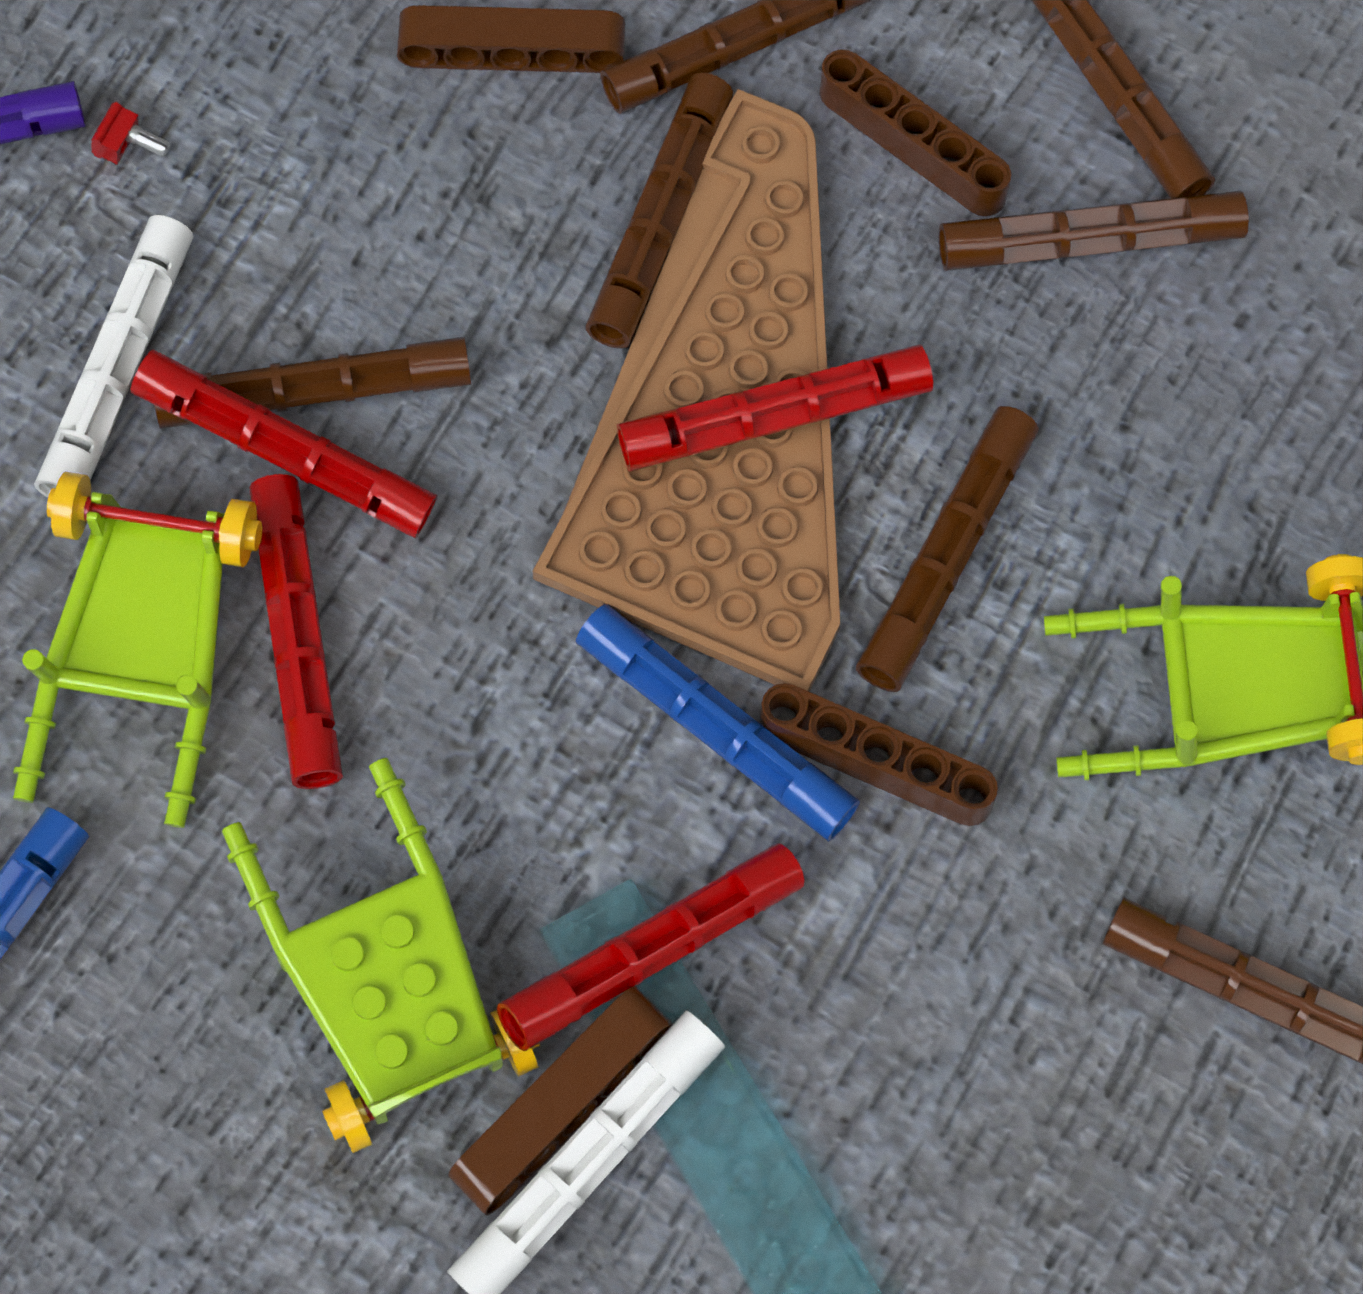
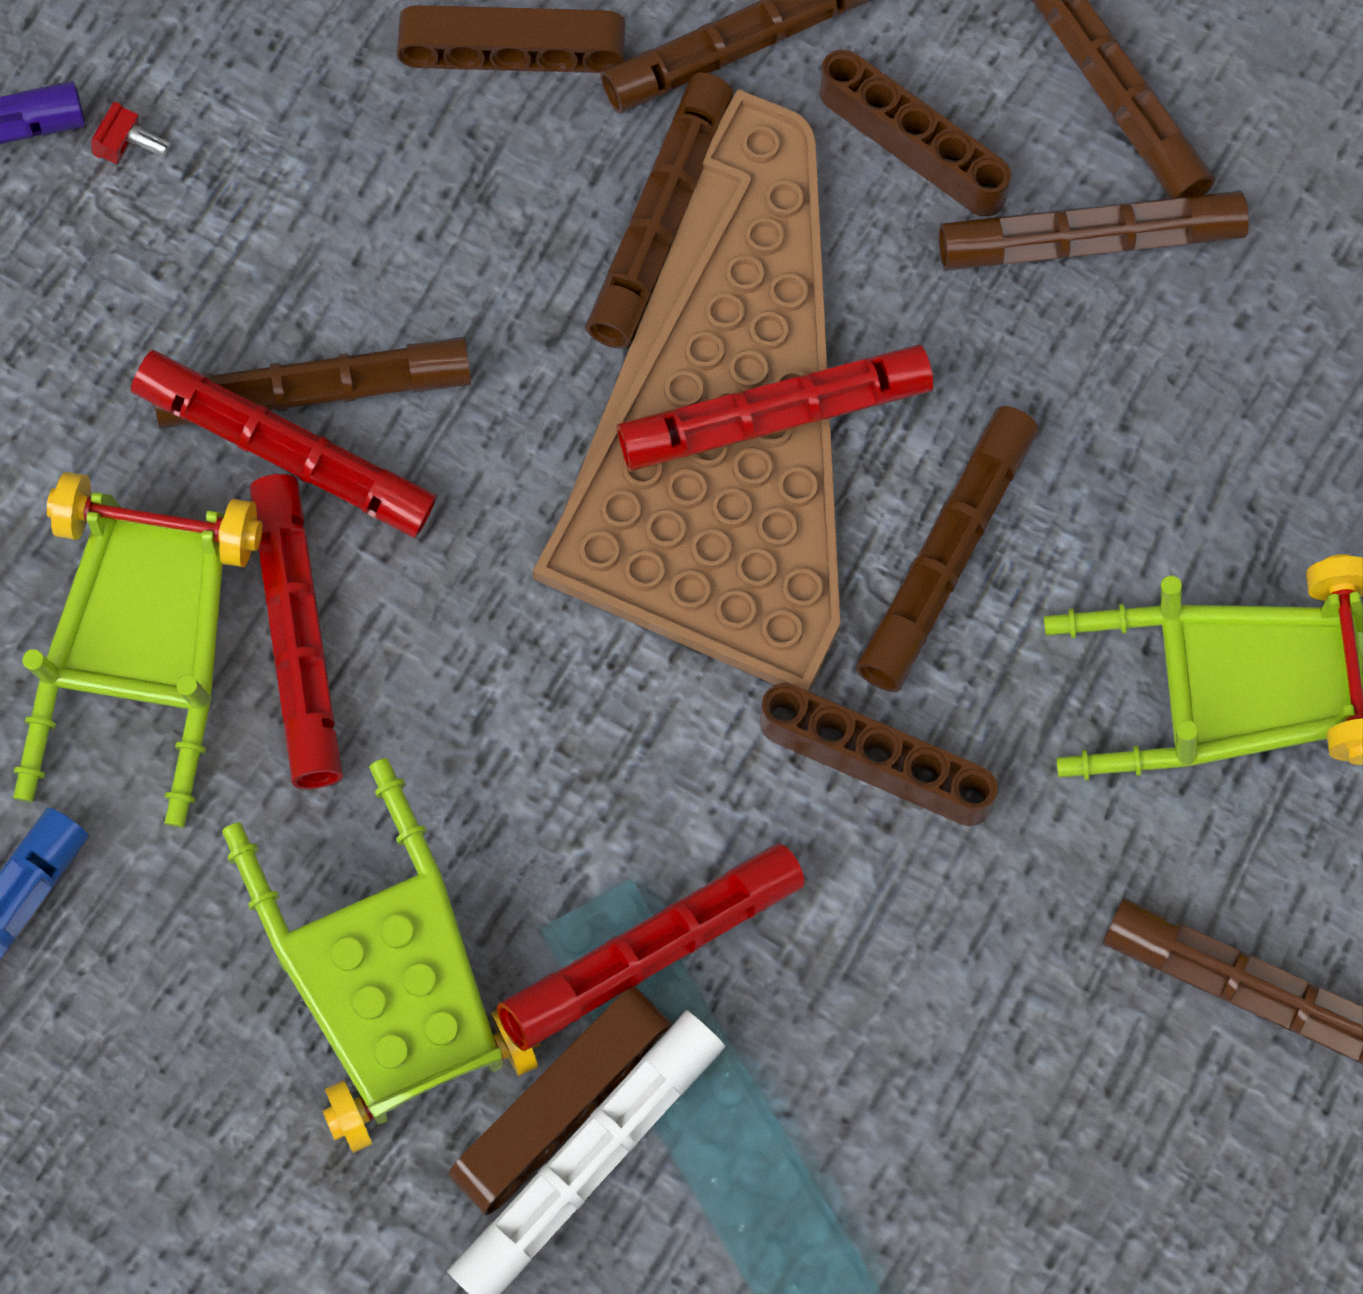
(117, 352): white piece -> none
(717, 722): blue piece -> none

